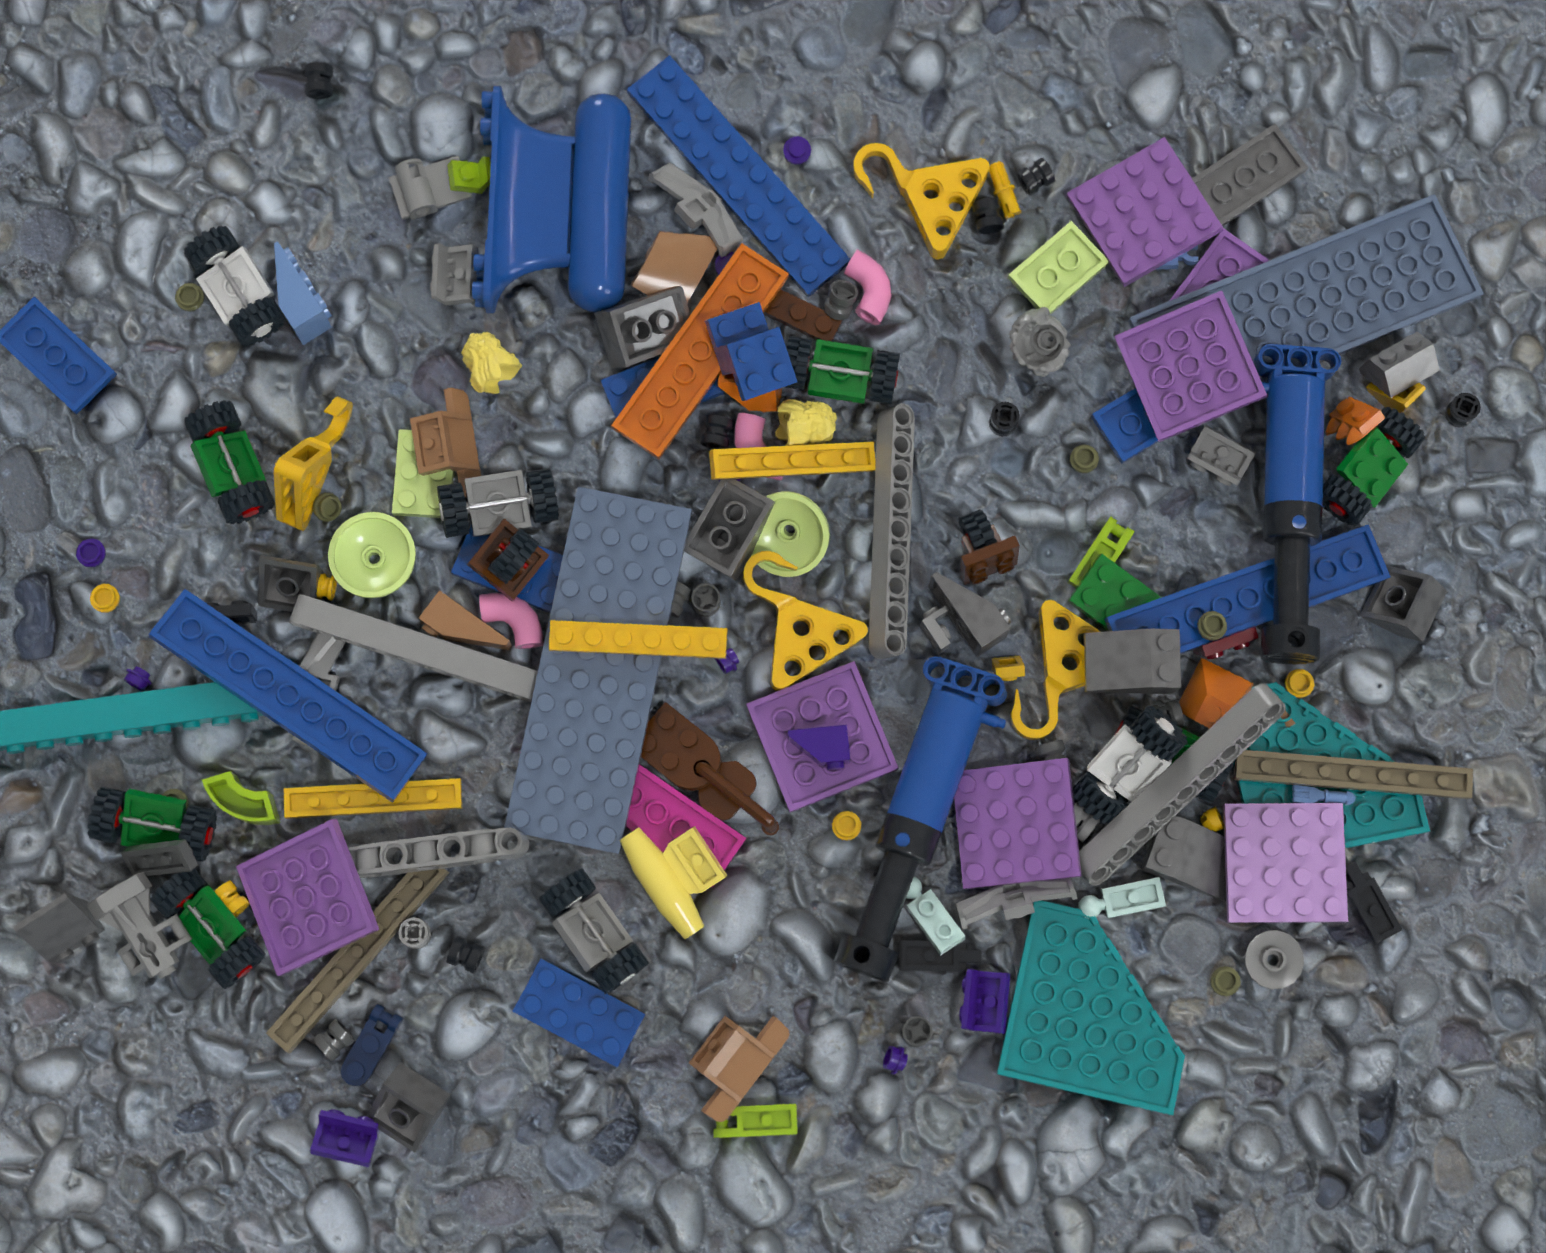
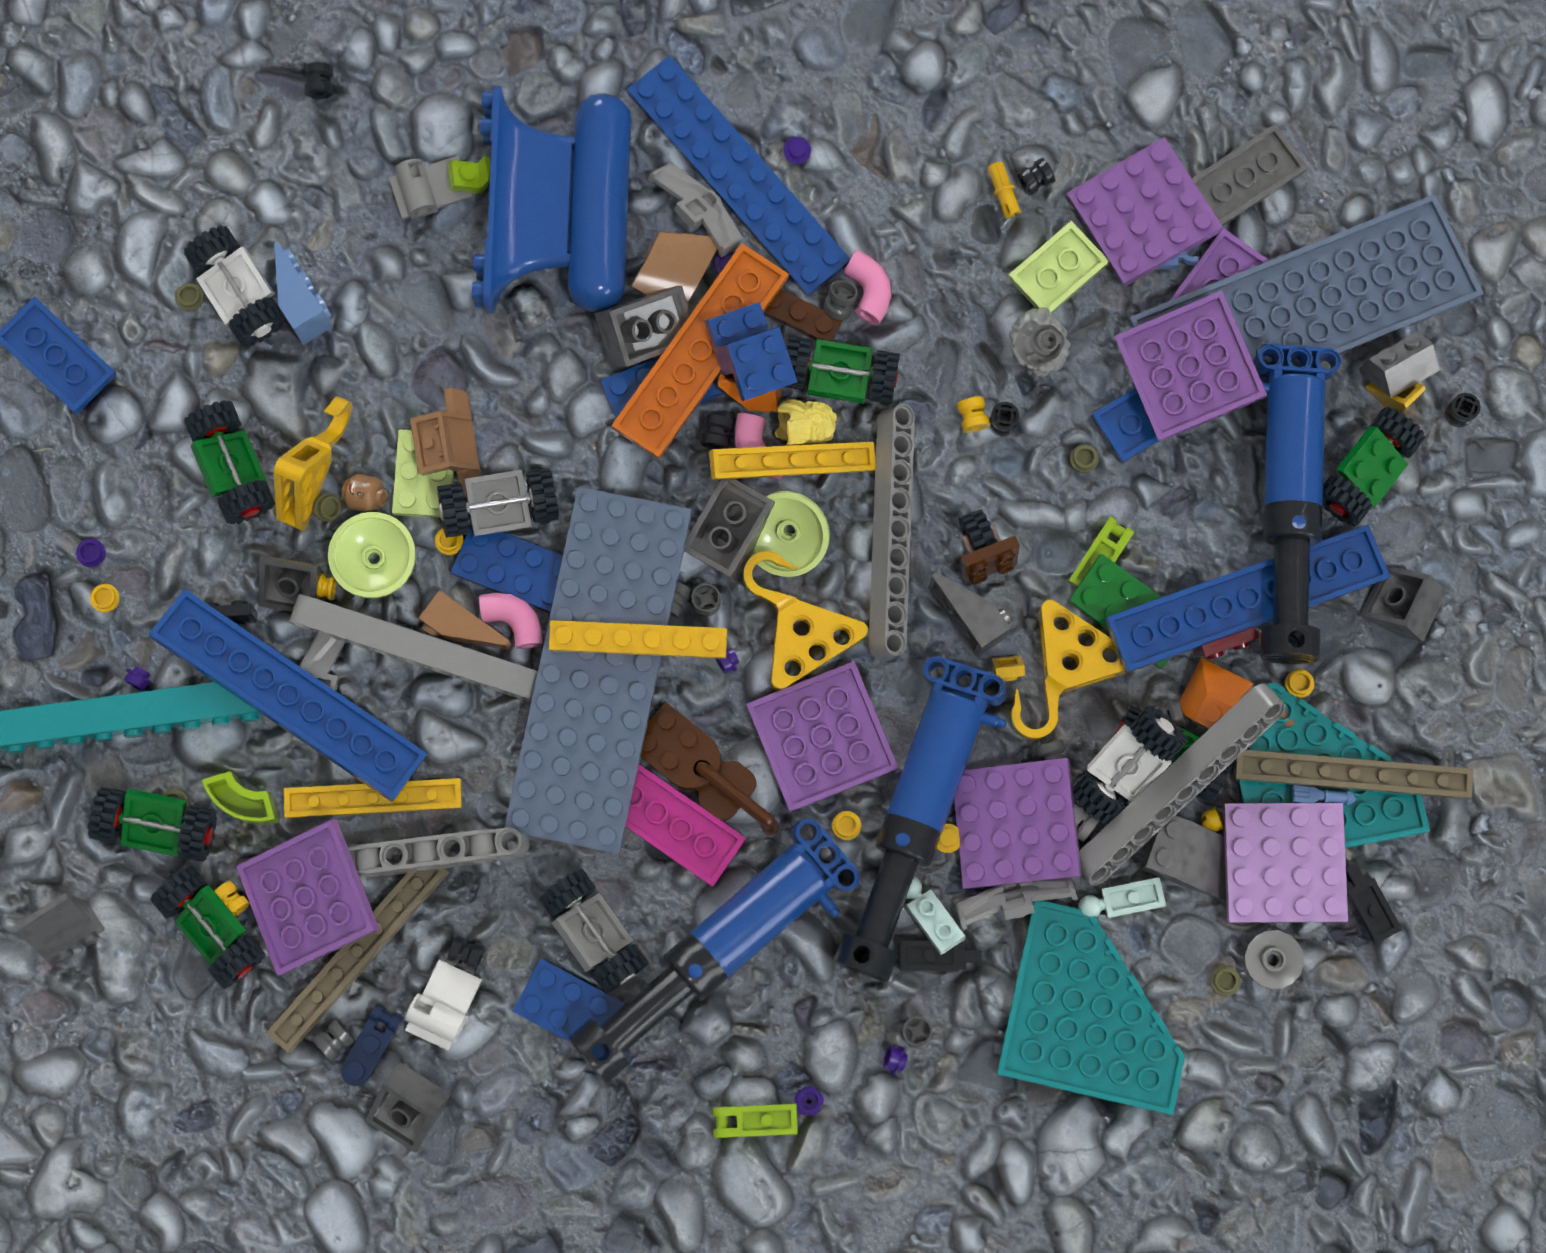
(128, 910): light grey piece -> none
(160, 858): dark grey plate -> none
(345, 1137): dark purple bracket -> none
(364, 493): none -> medium nougat head
(418, 937): light grey wheel -> none
(443, 1006): none -> white piece
(450, 545): none -> yellow plate
(453, 274): light grey bracket -> none
(488, 362): light yellow hair -> none
(508, 559): reddish brown plate -> none
(673, 875): light yellow plate -> none
(723, 944): none -> piece
(735, 1062): medium nougat plate -> none
(816, 1097): none -> dark purple plate
(824, 745): dark purple slope -> none
(936, 634): light grey bracket -> none
(943, 179): yellow piece -> none
(949, 839): none -> yellow plate
(973, 414): none -> yellow wheel
(985, 1001): dark purple bracket -> none
(988, 215): black wheel -> none
(1133, 661): flat silver slope -> none
(1212, 625): olive plate -> none
(1220, 456): light grey bracket -> none
(1353, 420): orange plate -> none

